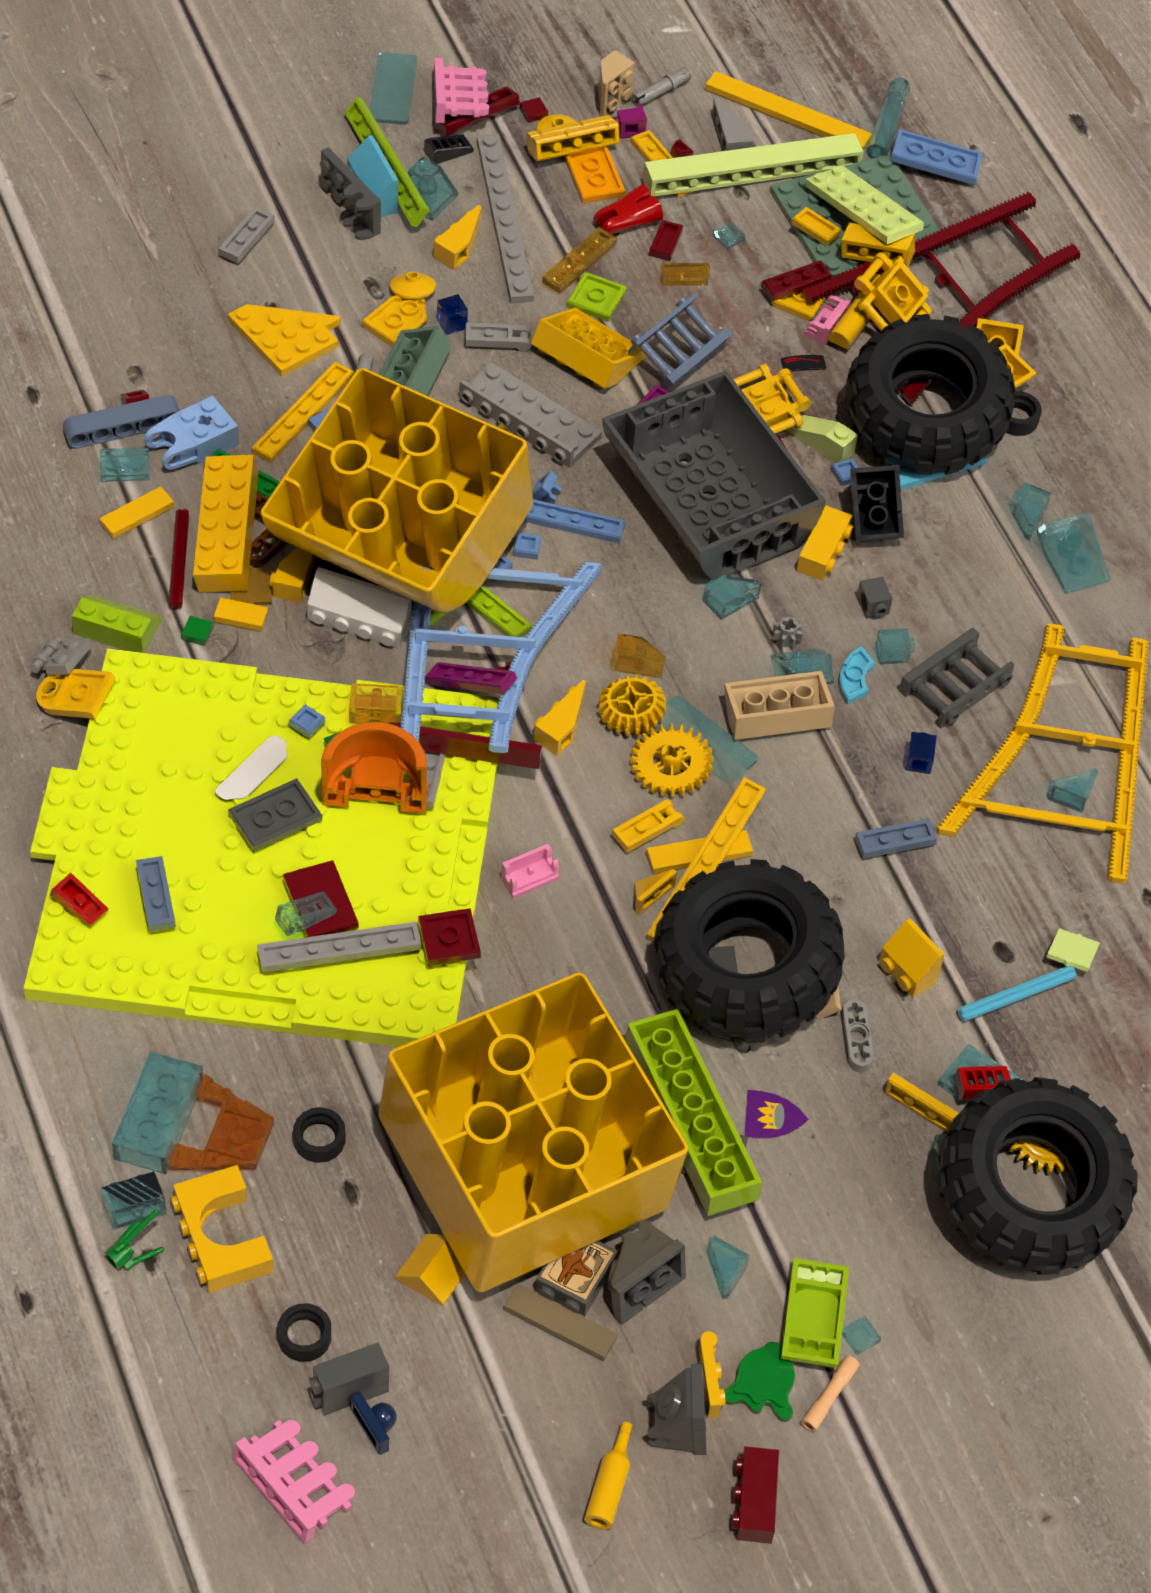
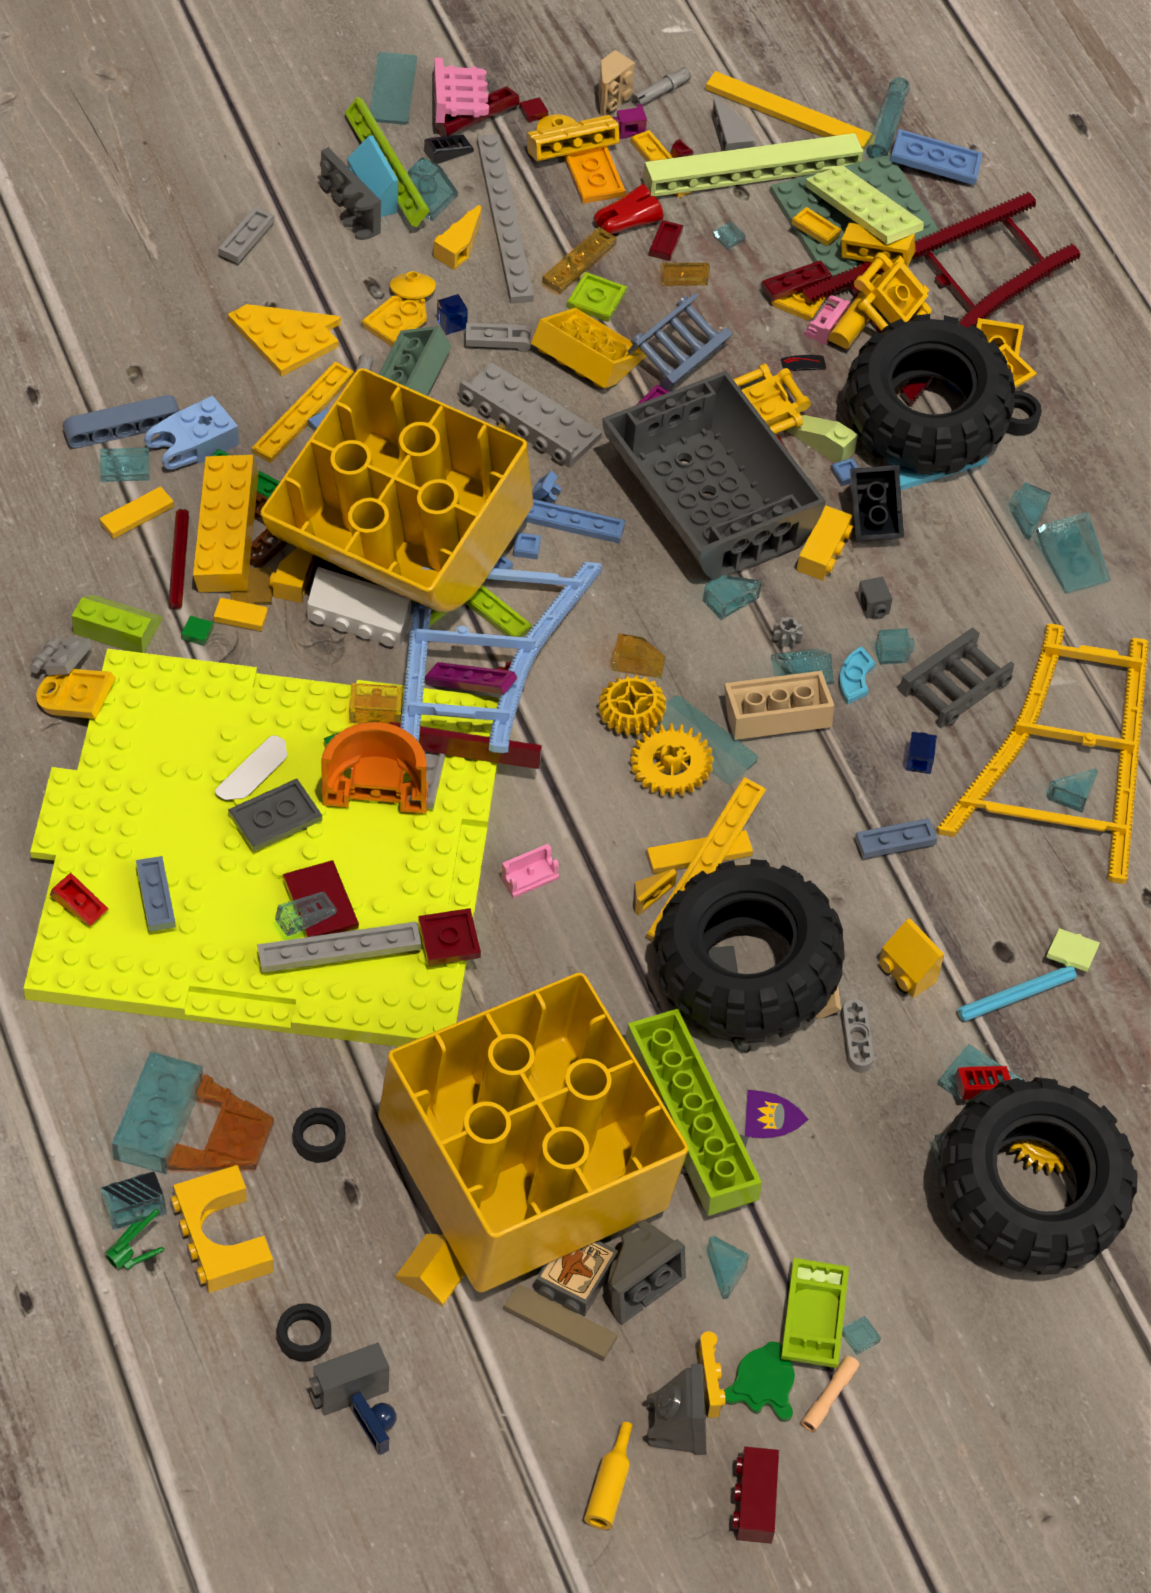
(134, 396): dark red plate -> none
(279, 1488): bright pink fence -> none
(307, 721): medium blue tile -> none
(559, 725): yellow slope -> none
(647, 825): yellow plate -> none
(920, 1102): yellow tile -> none

